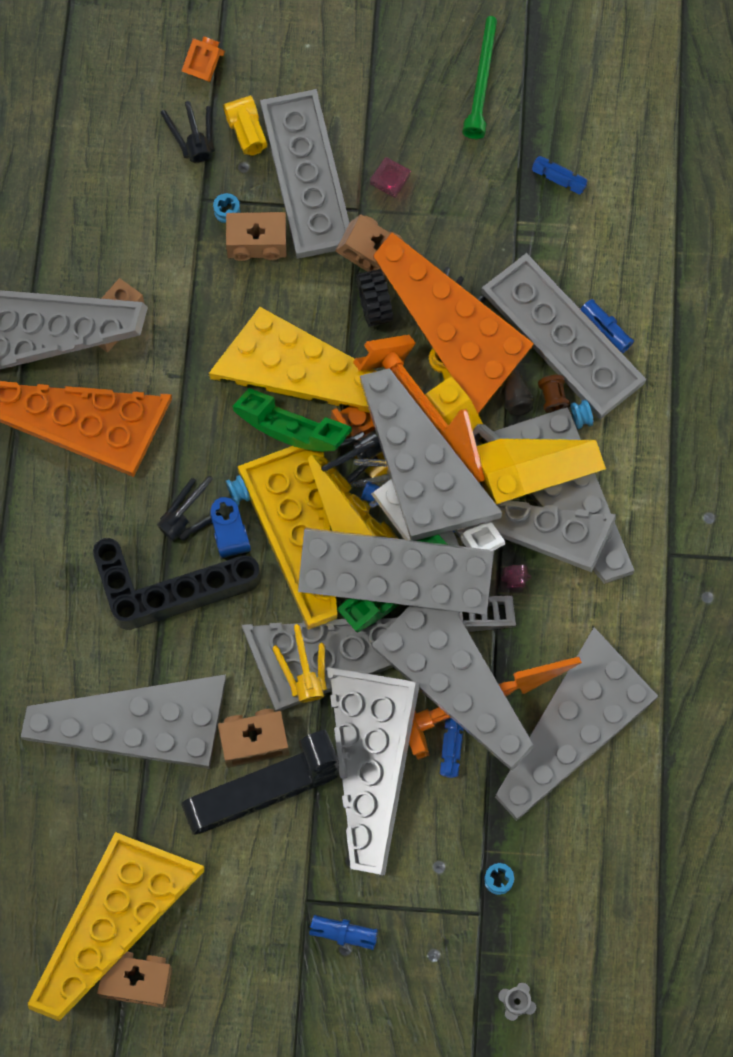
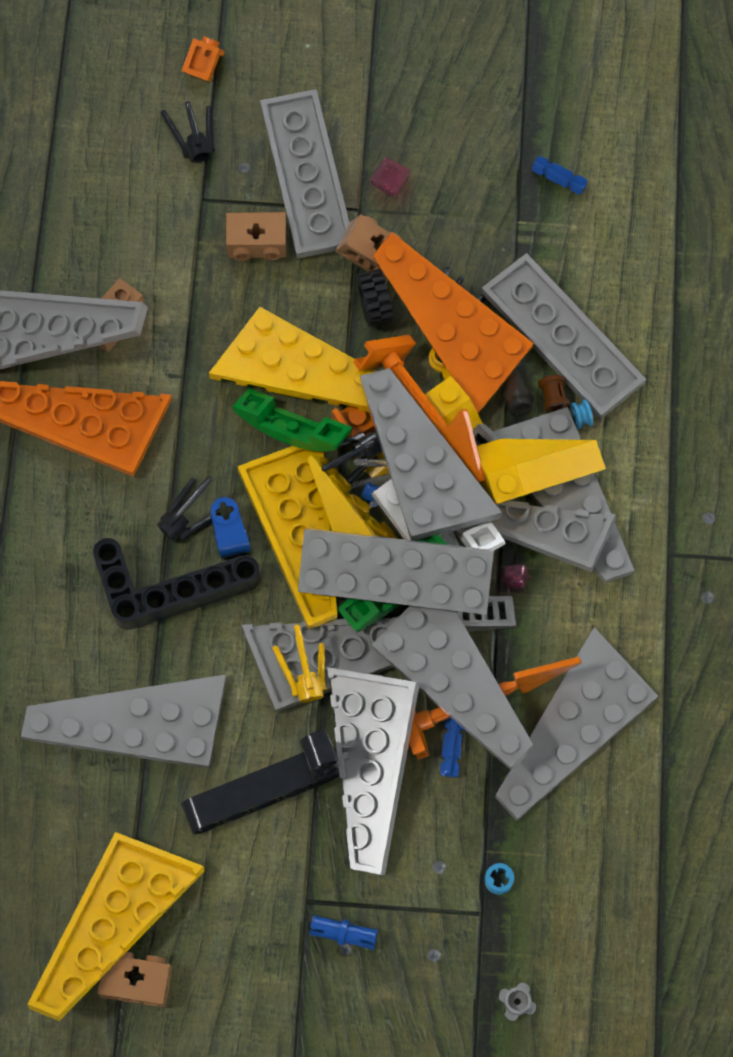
(222, 201): dark azure bush -> none
(237, 490): dark azure bush -> none
(244, 118): yellow piece -> none
(270, 737): medium nougat brick -> none
(474, 125): green piece -> none
(607, 326): blue pin -> none

